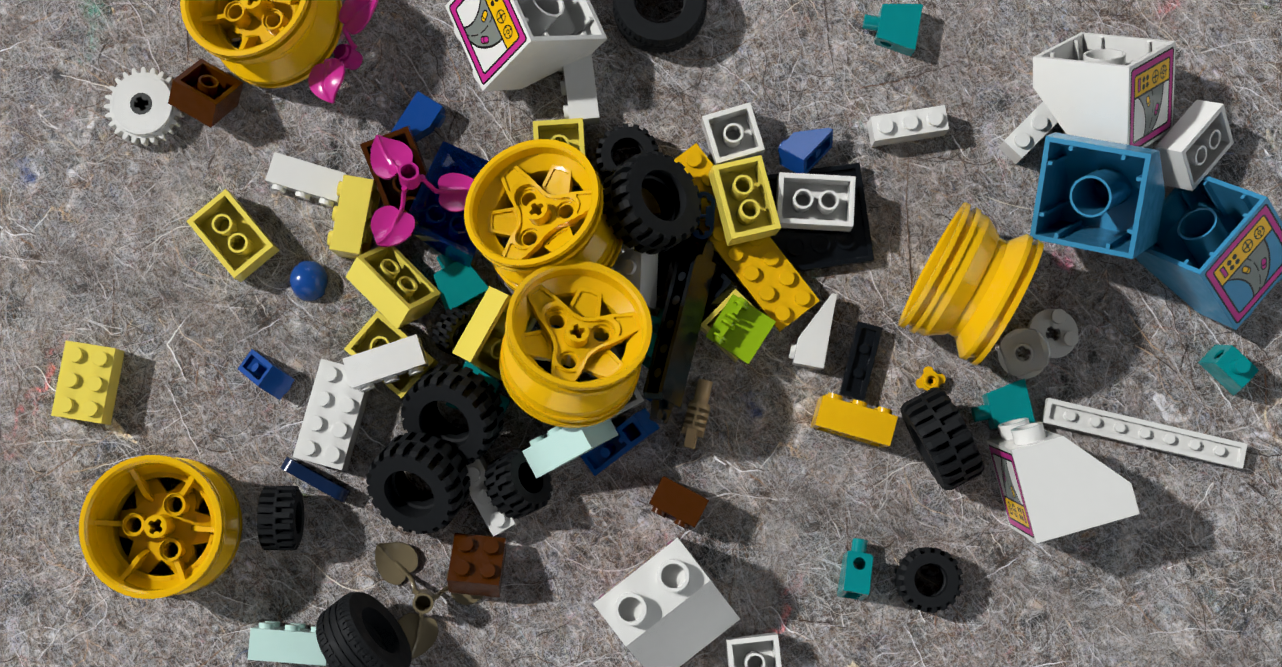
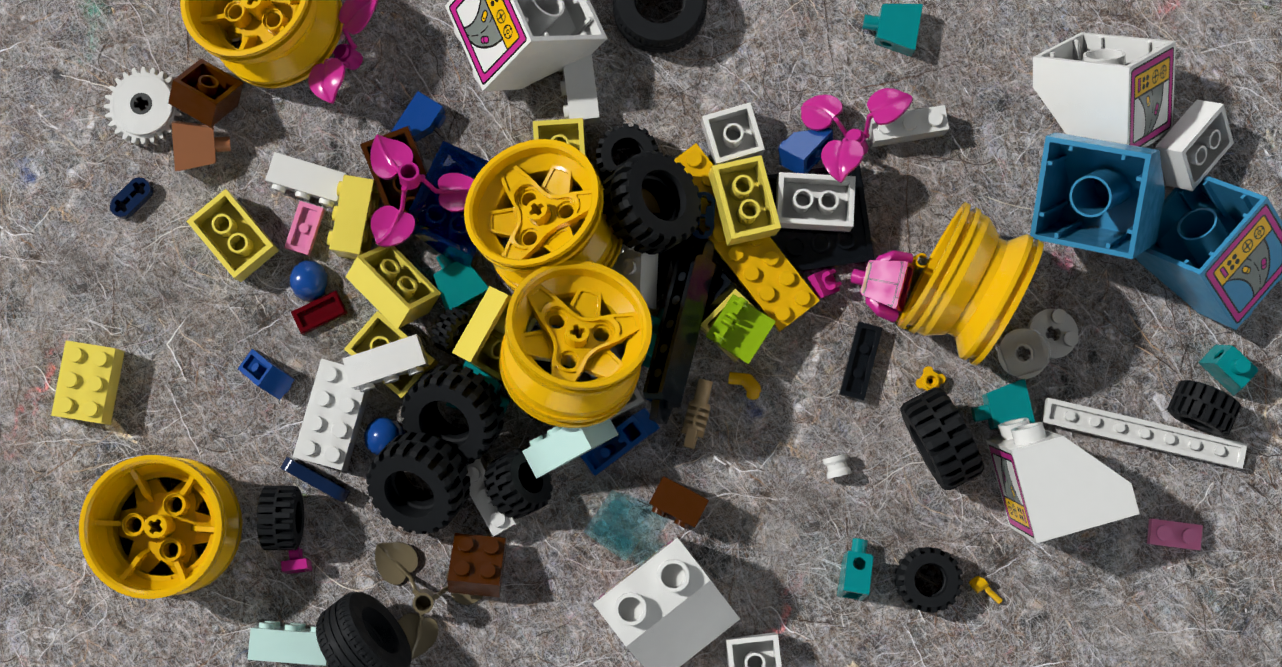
(127, 194): none -> dark blue beam
(196, 145): none -> nougat torso
(297, 563): none -> dark pink tile
(304, 228): none -> bright pink plate
(319, 312): none -> dark red tile
(380, 433): none -> blue hair
(606, 526): none -> clear light blue brick
(748, 382): none -> yellow arm
(813, 342): white slope -> none
(824, 283): none -> dark pink tile
(837, 466): none -> white wheel
(845, 155): none -> dark pink plant
(854, 420): yellow brick -> none
(887, 282): none -> torso
(979, 584): none -> yellow hand
(1028, 133): white brick -> none
(1174, 534): none -> bright pink plate
(1204, 407): none -> black tyre

